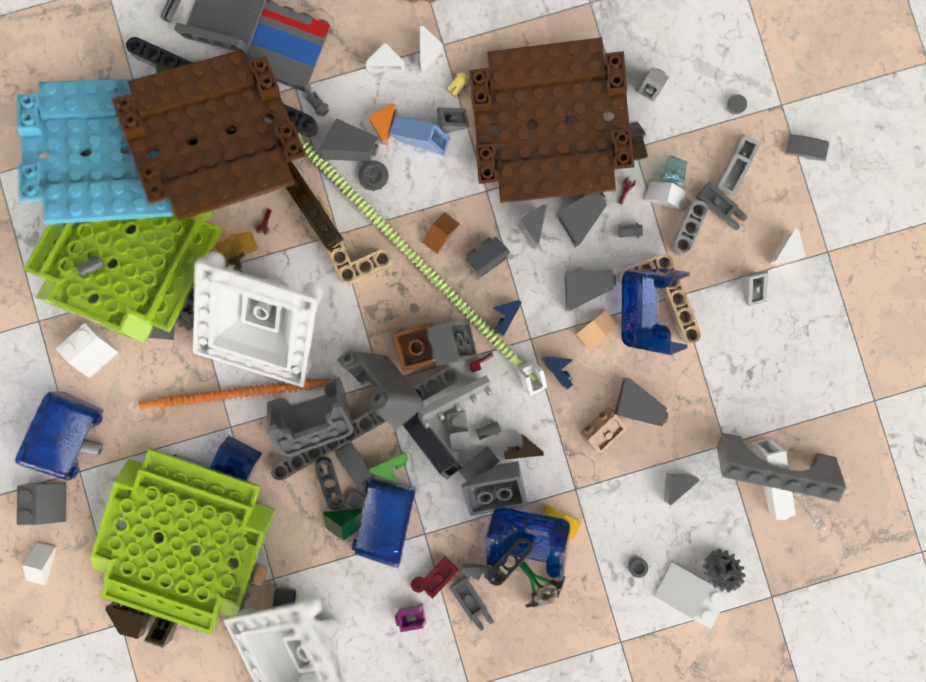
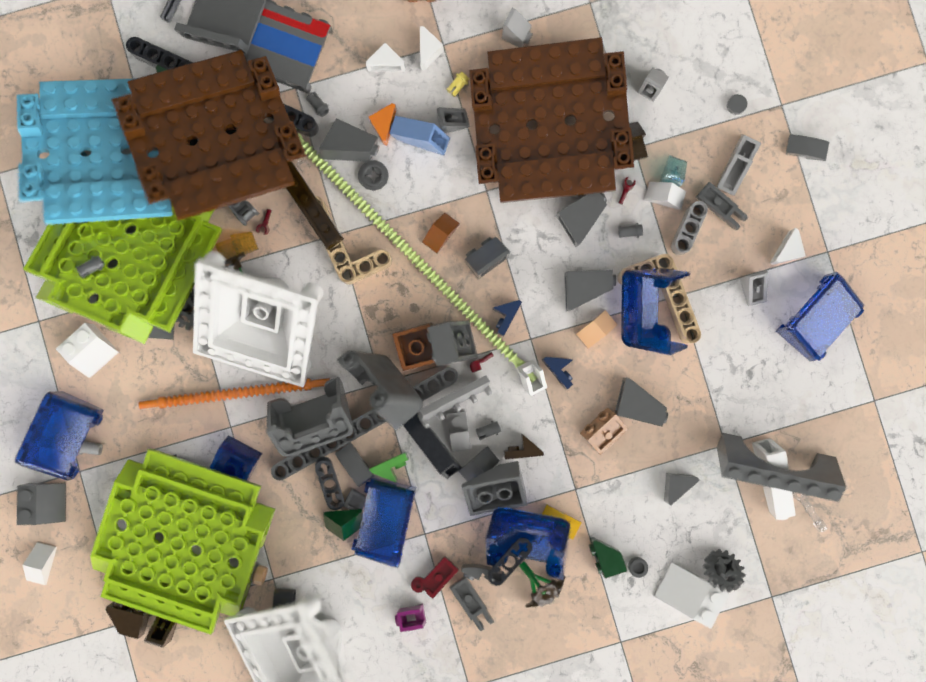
(243, 211): none -> dark grey piece
(516, 29): none -> light grey slope
(532, 225): dark grey slope -> none
(609, 558): none -> dark green slope
(822, 317): none -> clear blue windscreen

